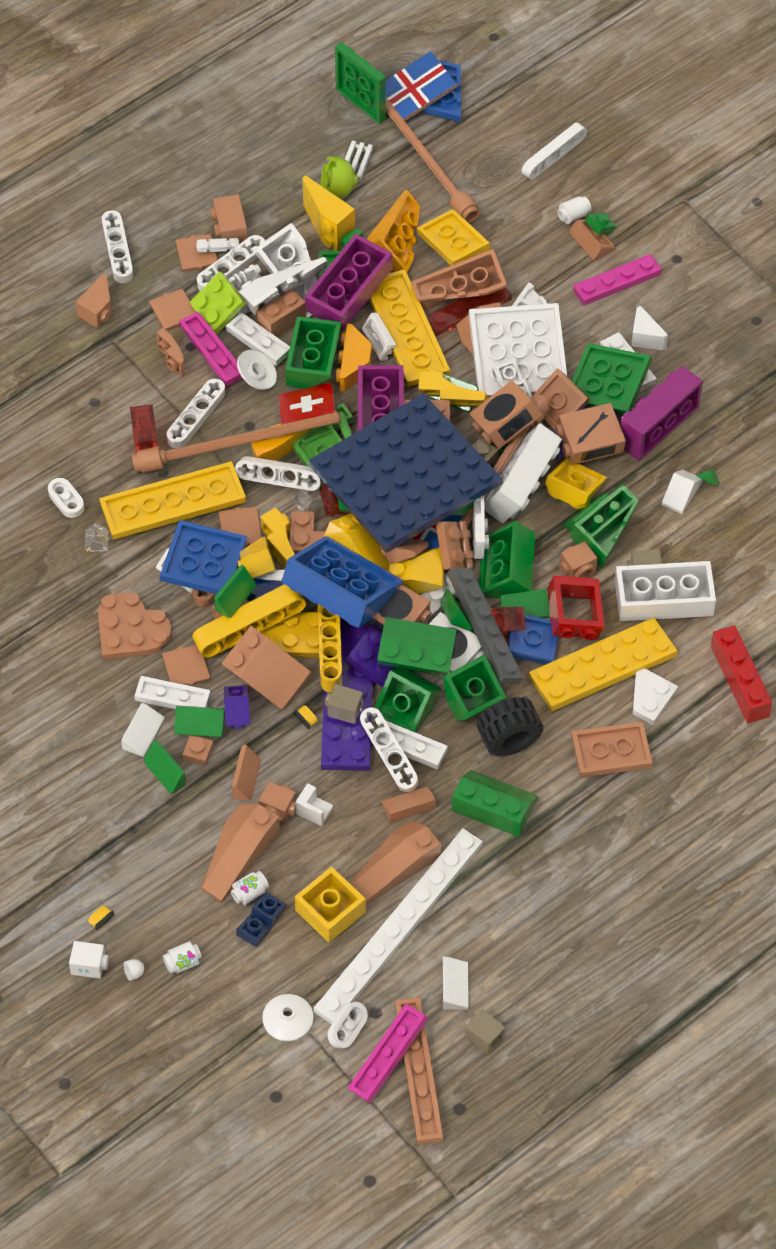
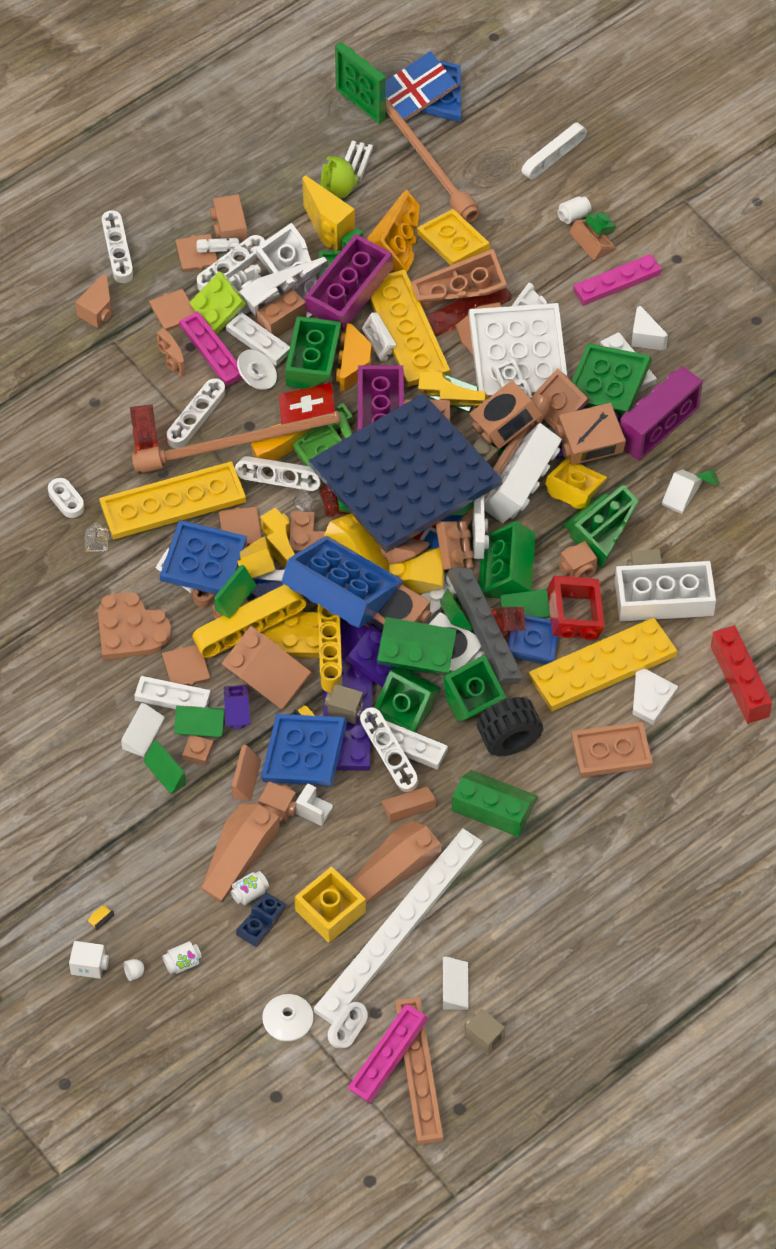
(304, 749): none -> blue plate

